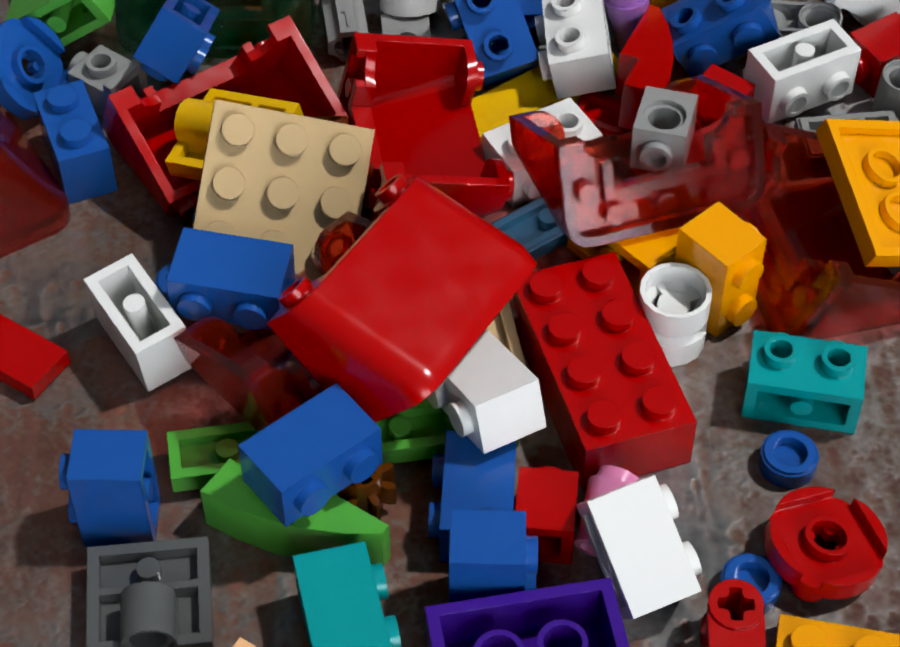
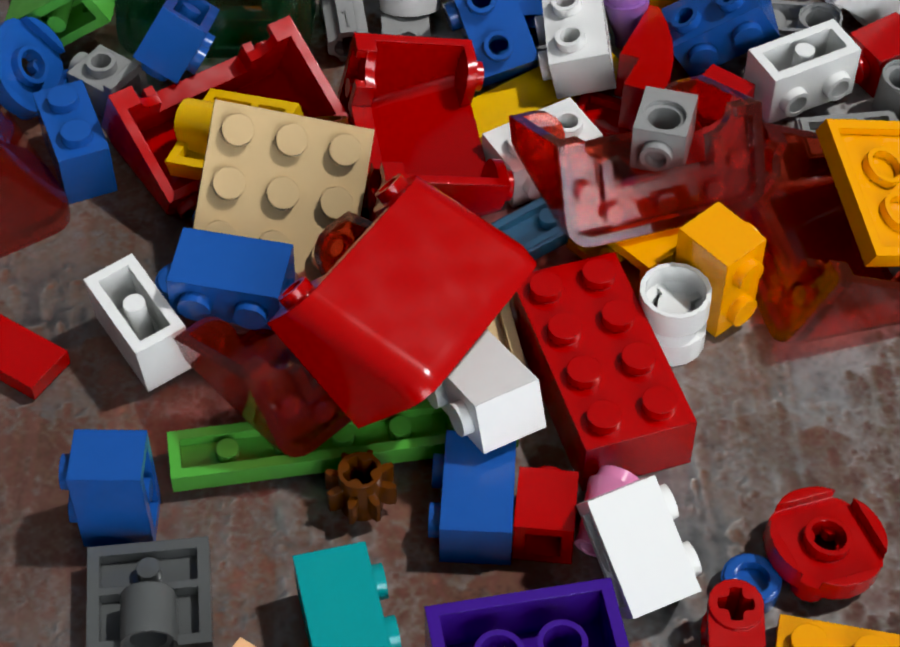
(240, 513): bright green slope -> none
(311, 455): blue brick -> none
(490, 553): blue brick -> none
(788, 459): blue tile -> none
(804, 381): teal brick -> none

